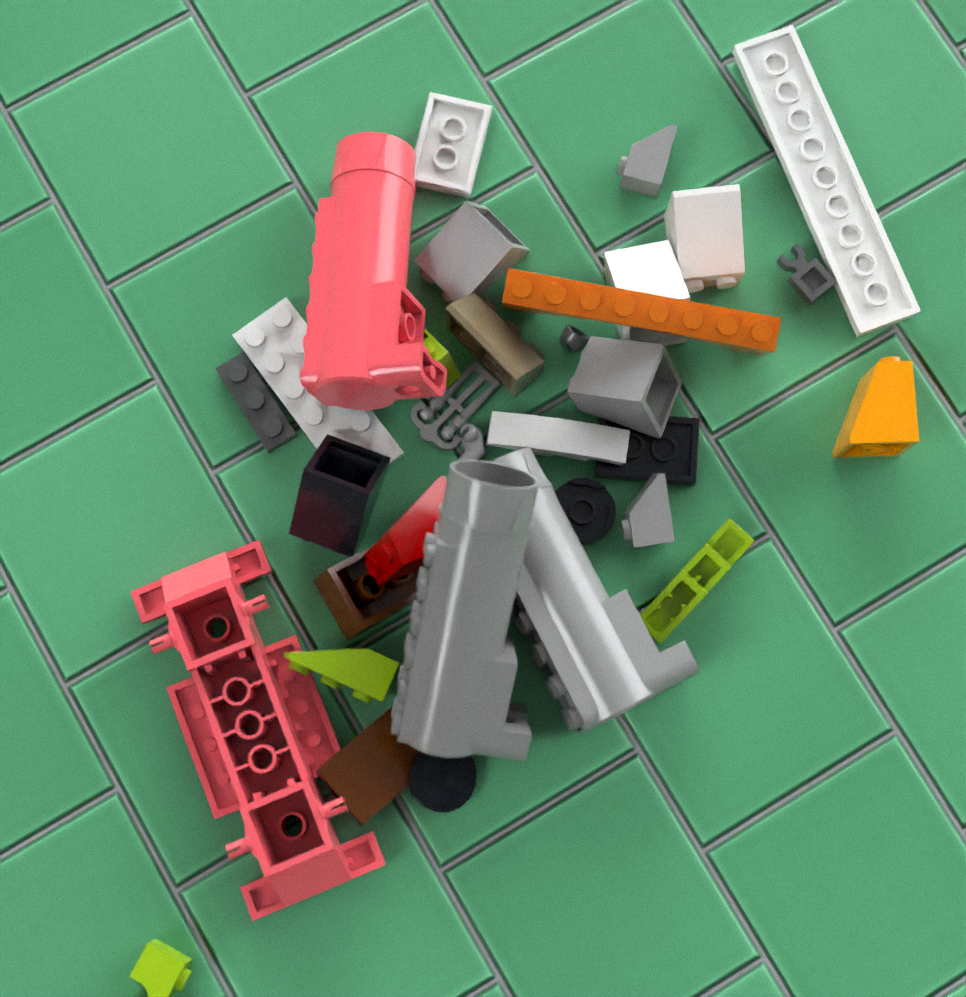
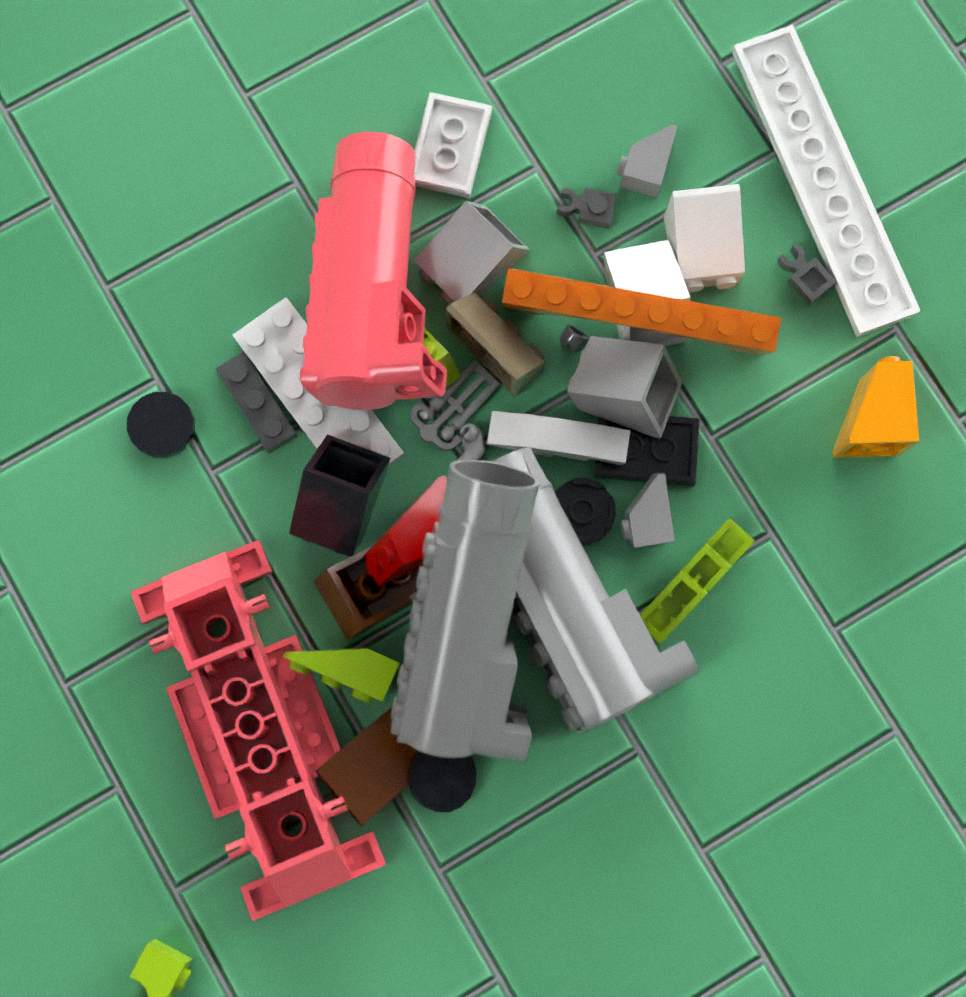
(160, 424): none -> black tile
(593, 208): none -> dark grey plate

